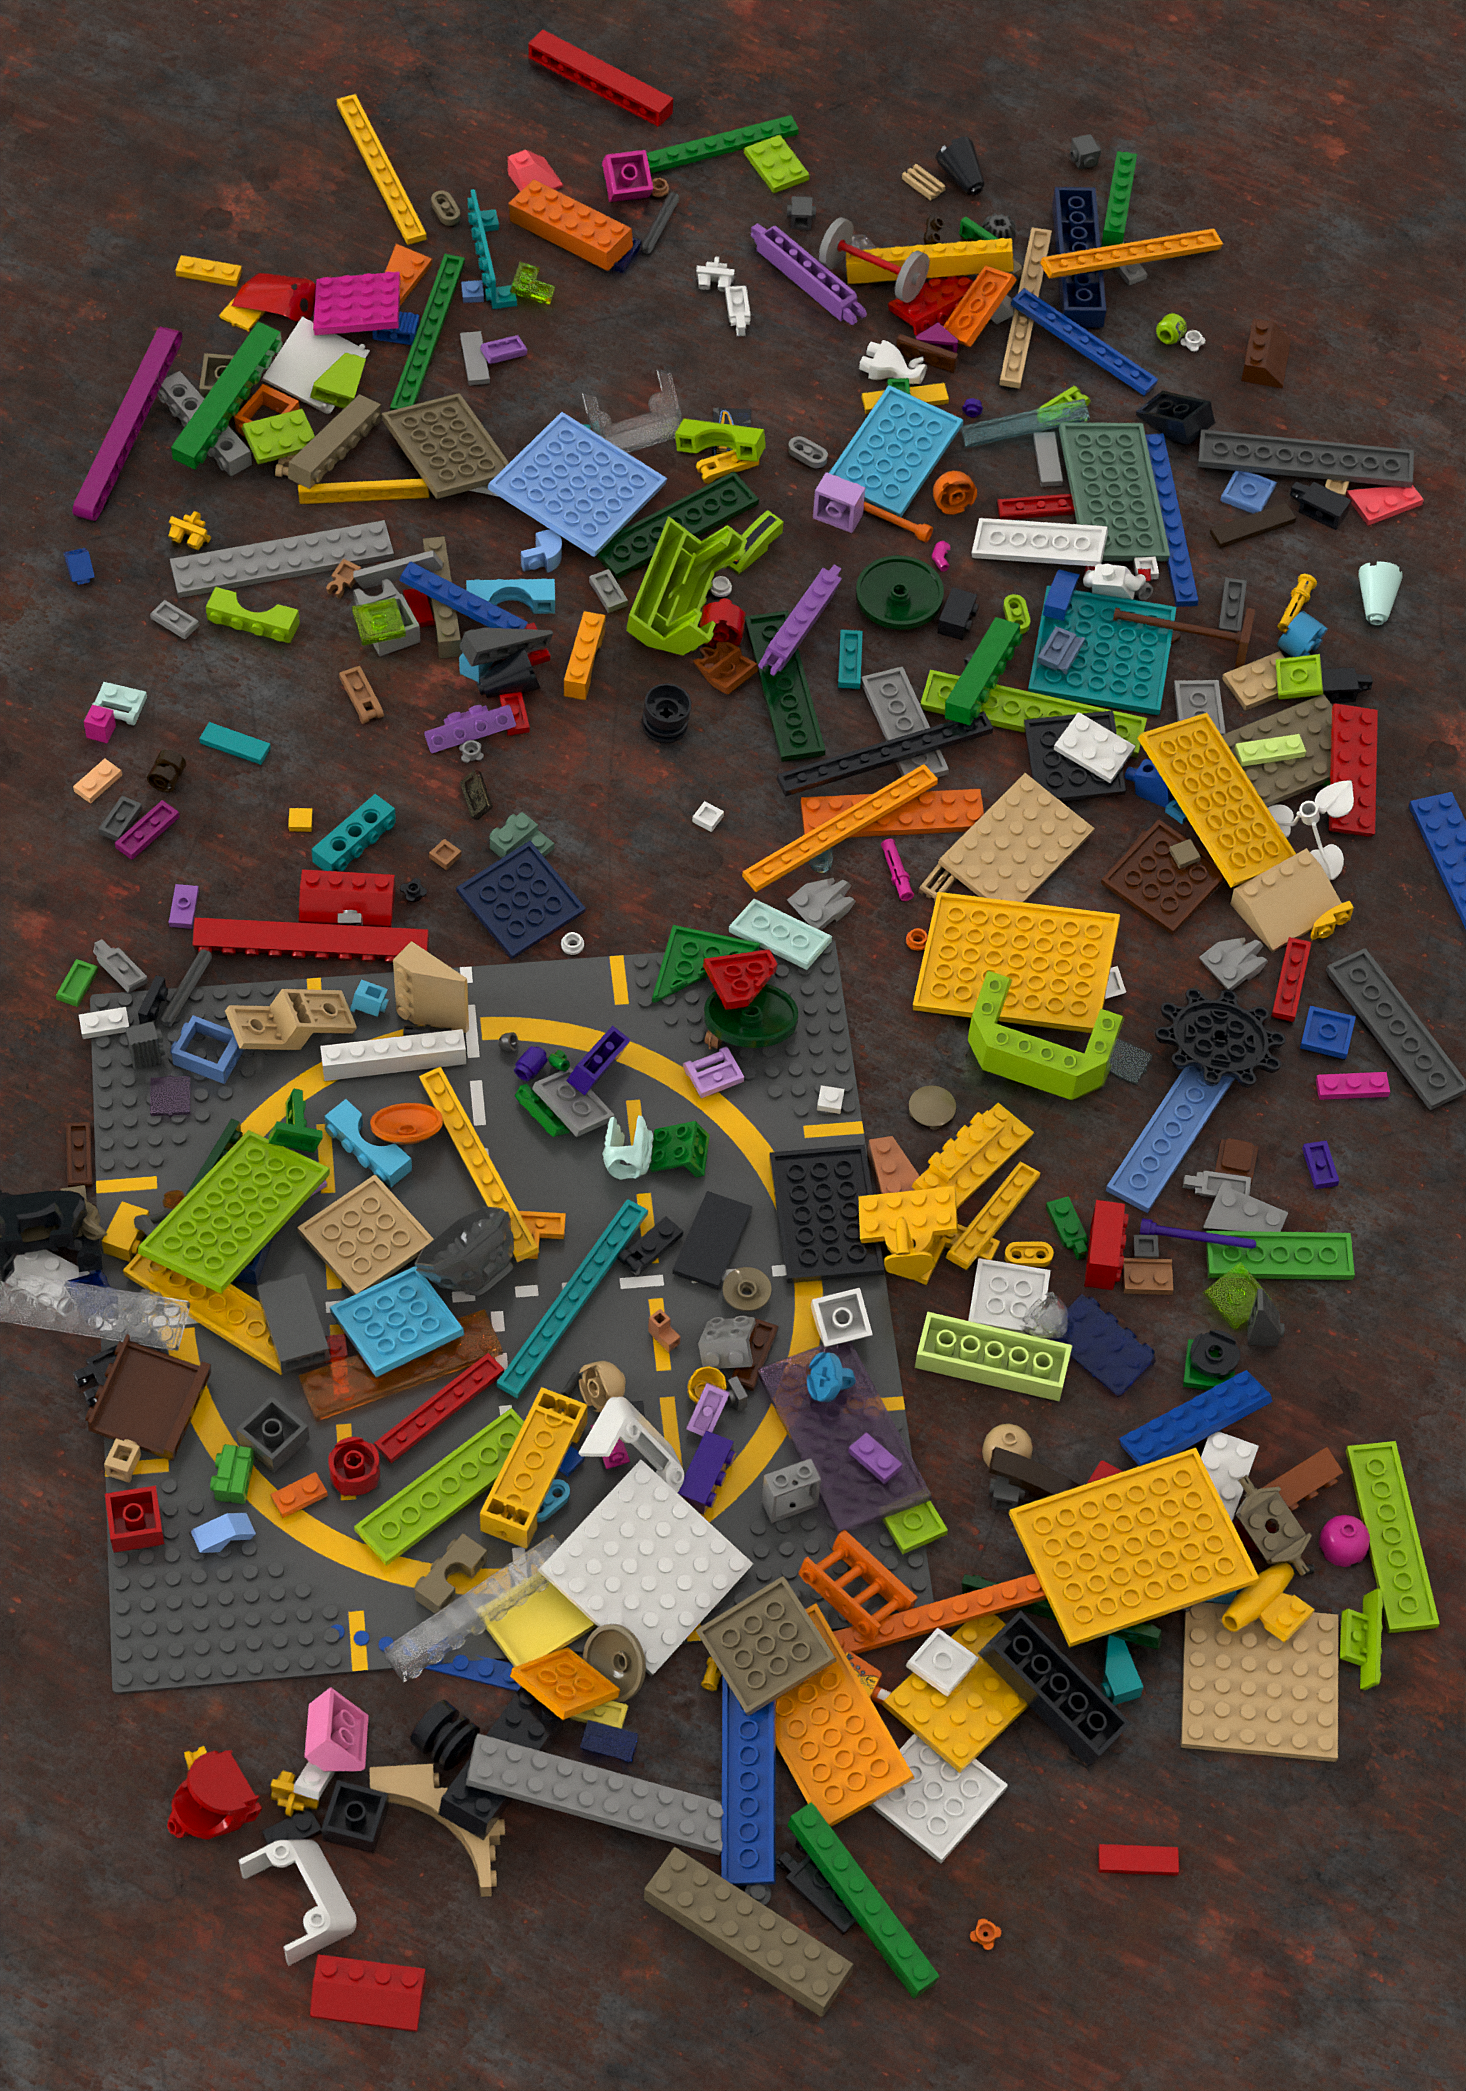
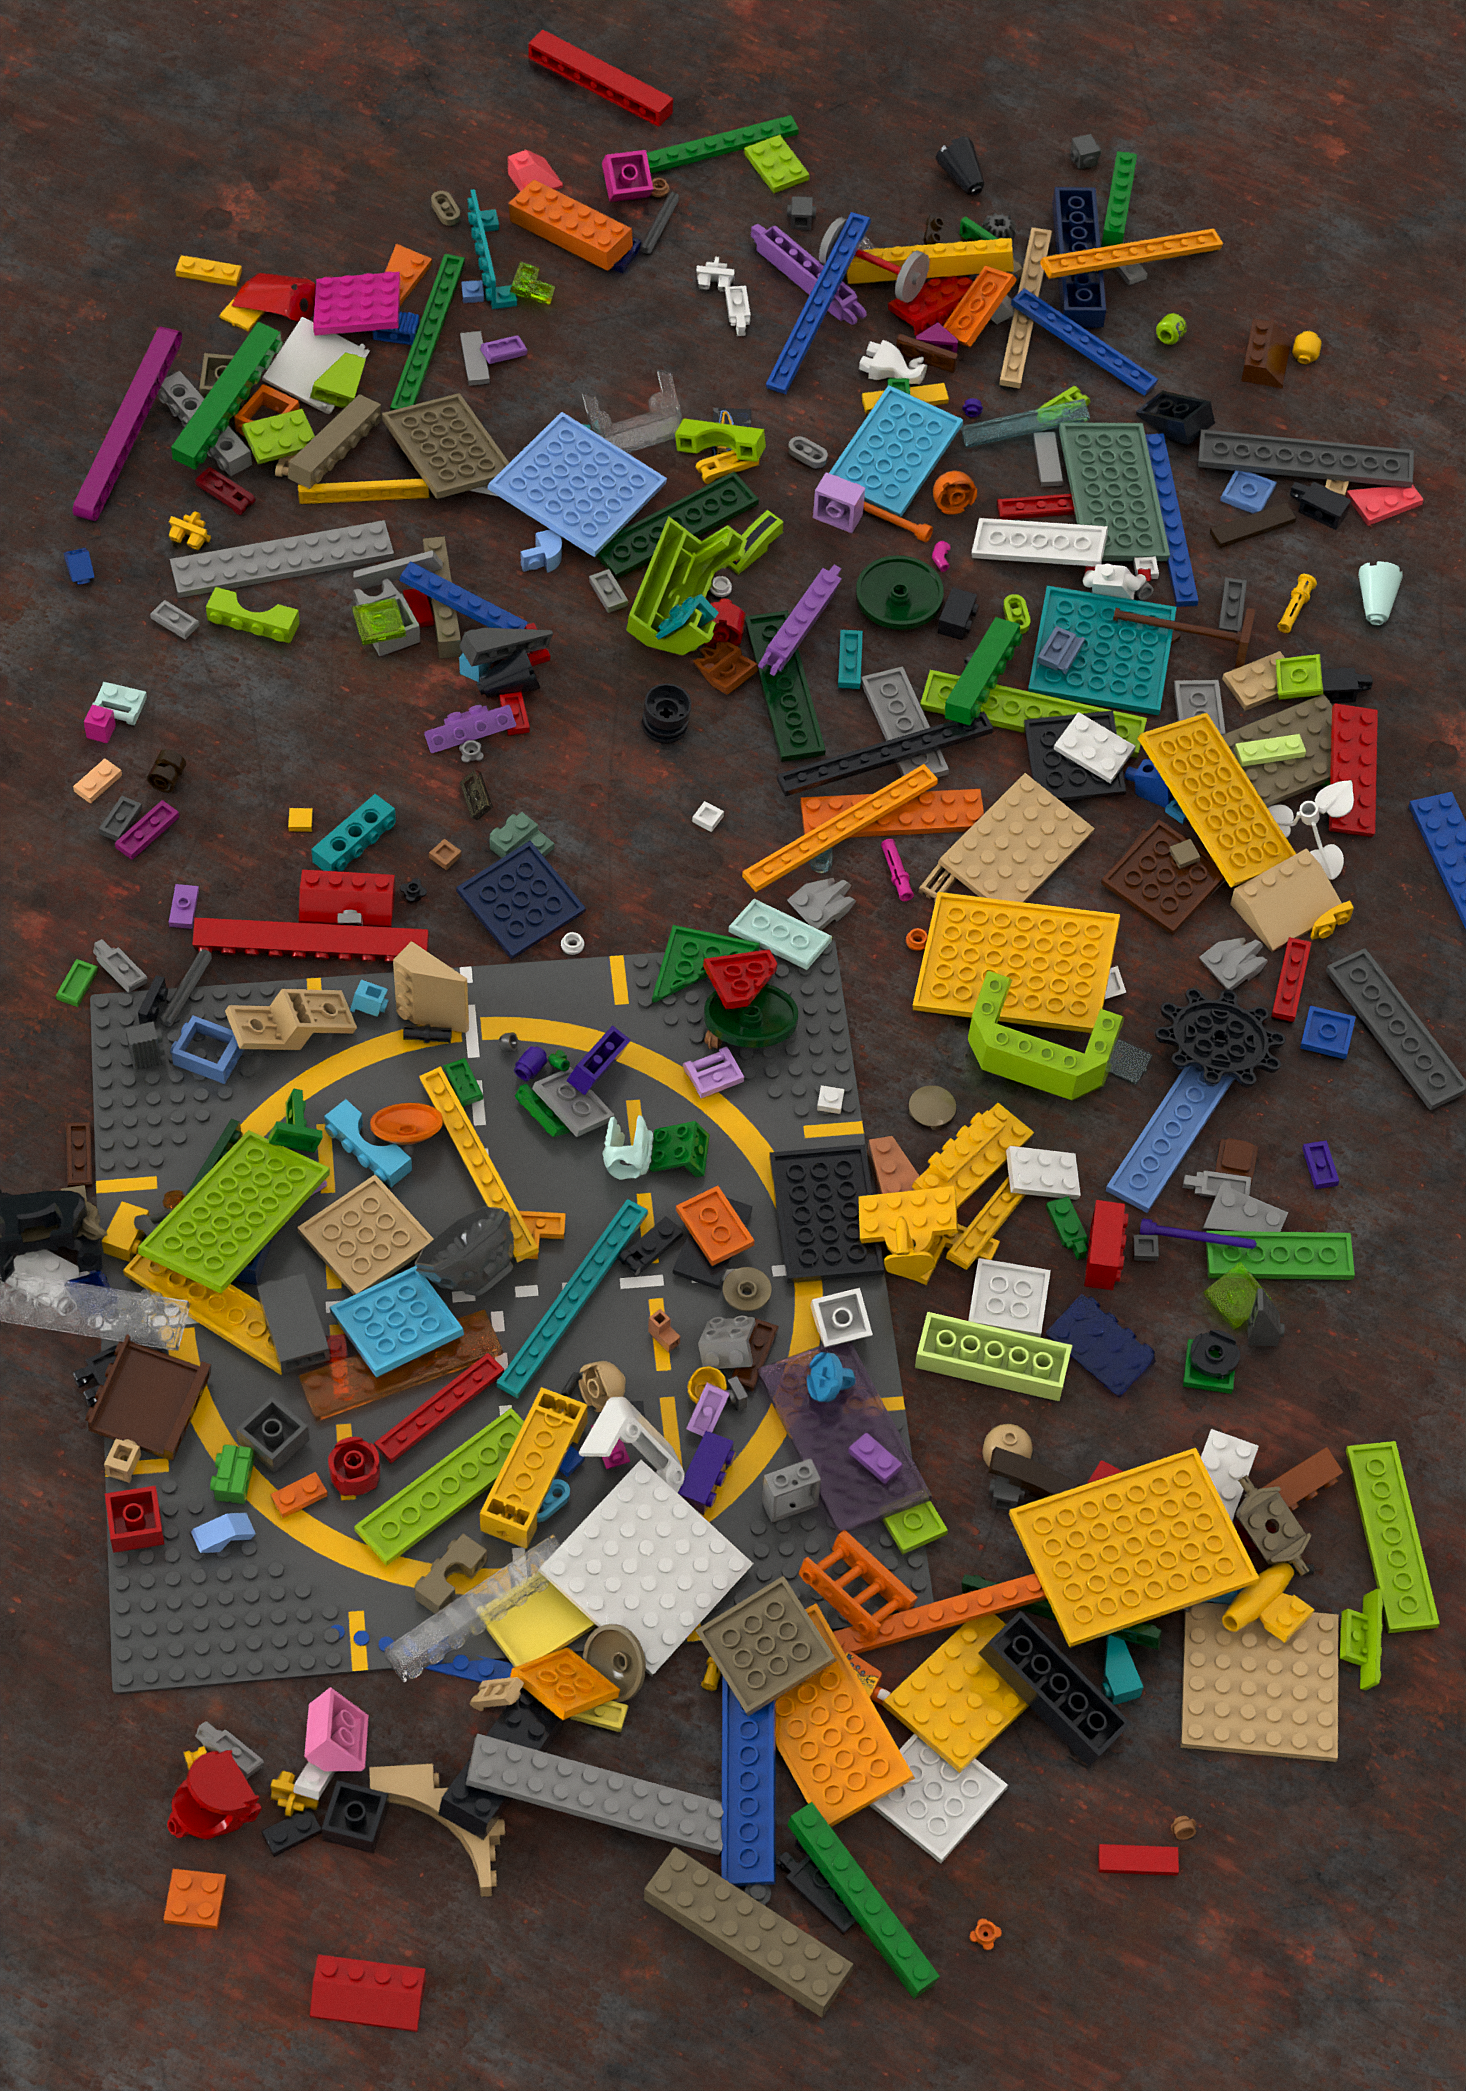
(103, 1023): white plate -> none
(170, 1096): clear purple piece -> none
(195, 1899): none -> orange plate
(223, 1740): none -> light grey hinge
(225, 490): none -> dark red plate
(235, 743): teal tile -> none
(333, 1915): white windscreen -> none
(343, 577): medium nougat plate -> none
(361, 694): medium nougat plate -> none
(381, 170): yellow plate -> none
(393, 1055): white brick -> none
(444, 1735): black wheel -> none
(463, 1082): none -> green plate
(497, 1693): none -> tan plate
(535, 593): medium azure arch -> none
(583, 654): light orange arch -> none
(609, 1741): clear blue hinge -> none
(680, 614): none -> teal bracket
(715, 1225): none -> orange plate
(818, 303): none -> blue plate
(925, 180): tan tile -> none
(942, 1662): white plate -> none
(1028, 1254): yellow plate -> none
(1043, 1172): none -> white plate
(1046, 1318): clear cylinder -> none
(1060, 594): blue slope -> none
(1148, 1276): medium nougat plate -> none
(1183, 1827): none -> medium nougat plate
(1193, 340): white plate -> none
(1196, 1419): blue plate -> none
(1302, 635): dark azure brick -> none
(1307, 347): none -> yellow head
(1344, 1540): dark pink cylinder -> none
(1352, 1085): dark pink plate -> none

